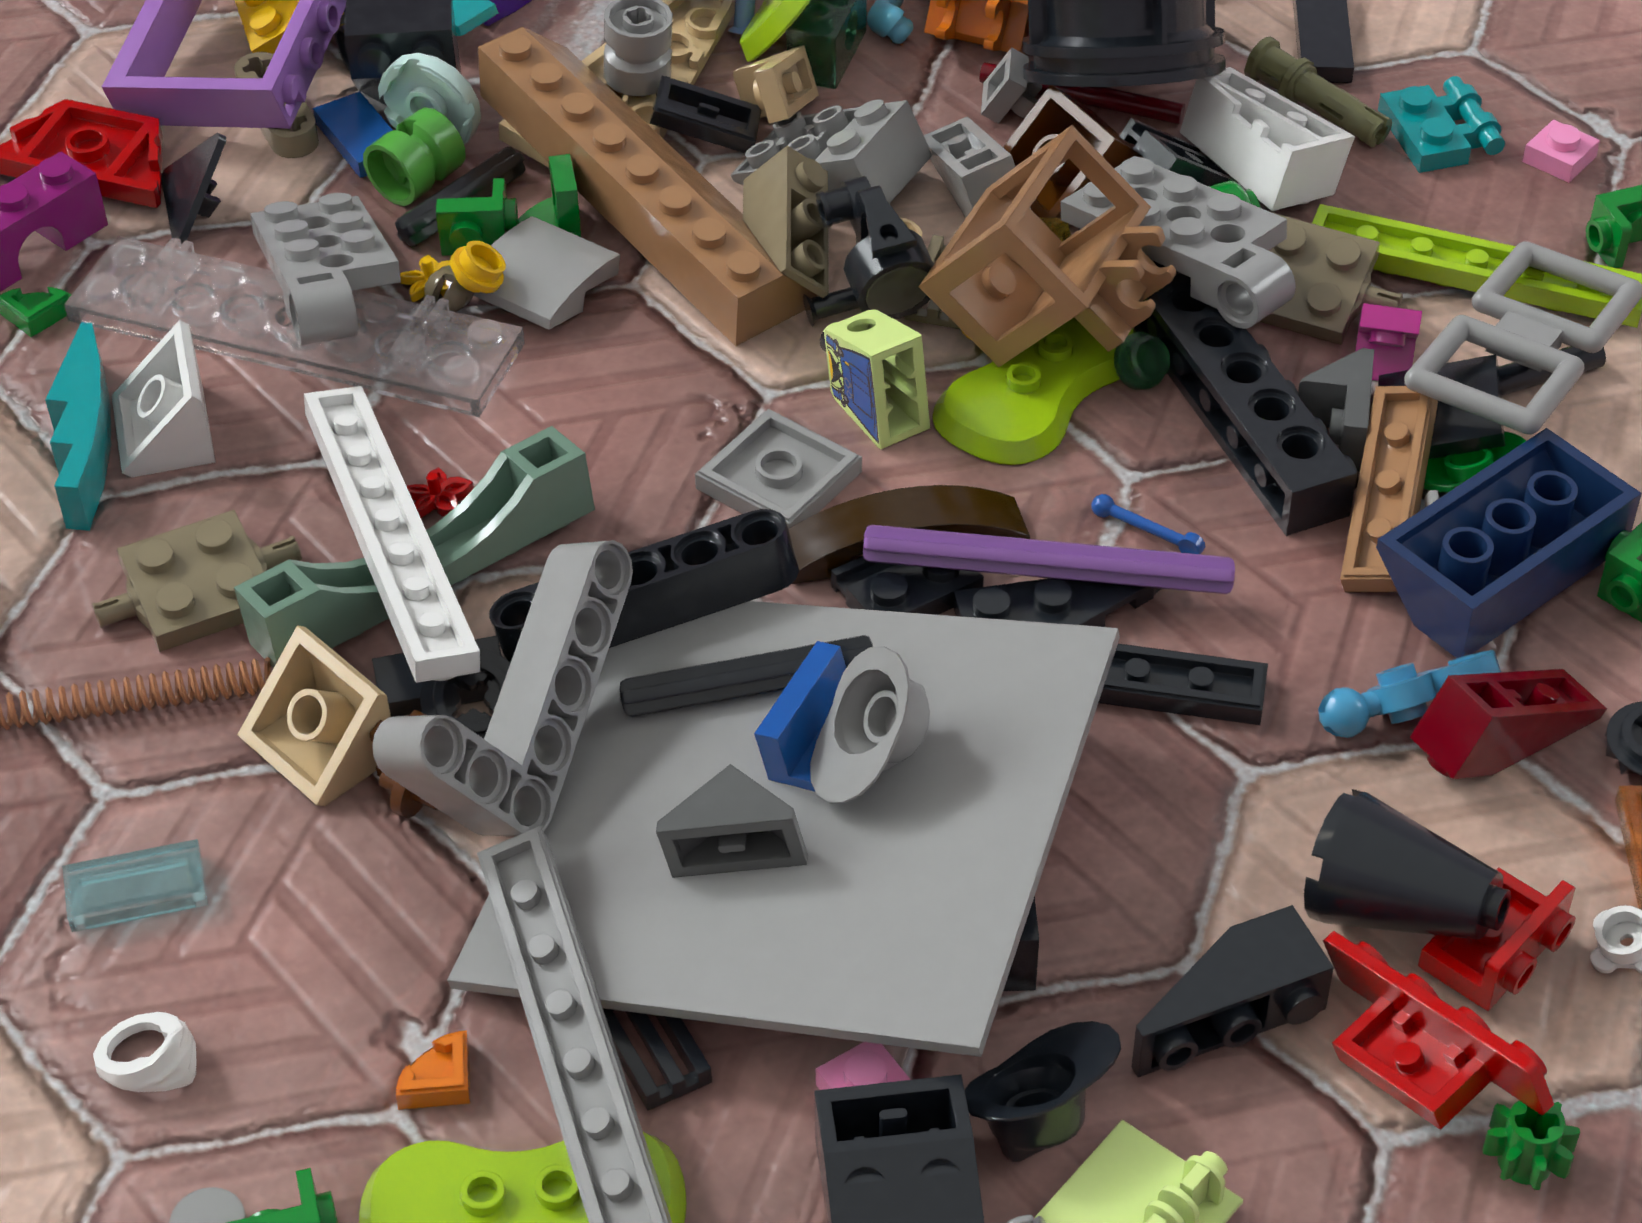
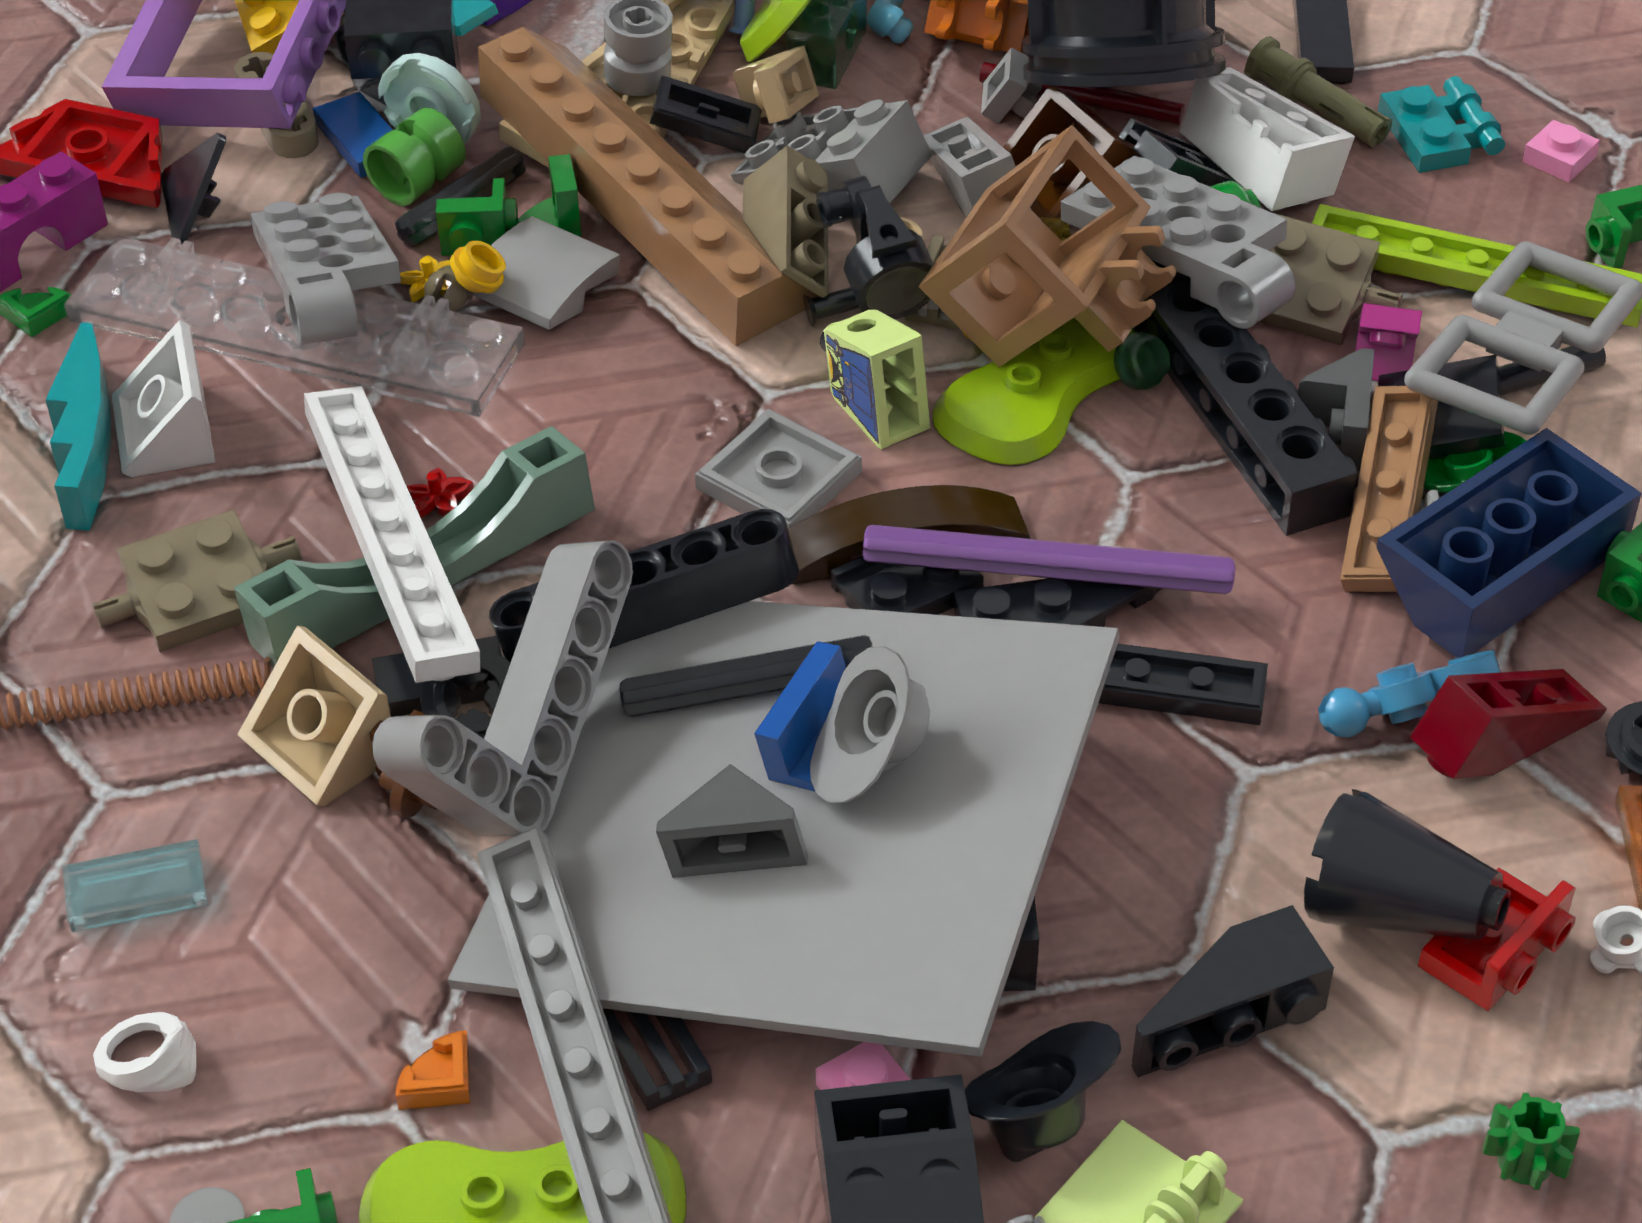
(1189, 543): blue hinge -> none
(1422, 1046): red bracket -> none

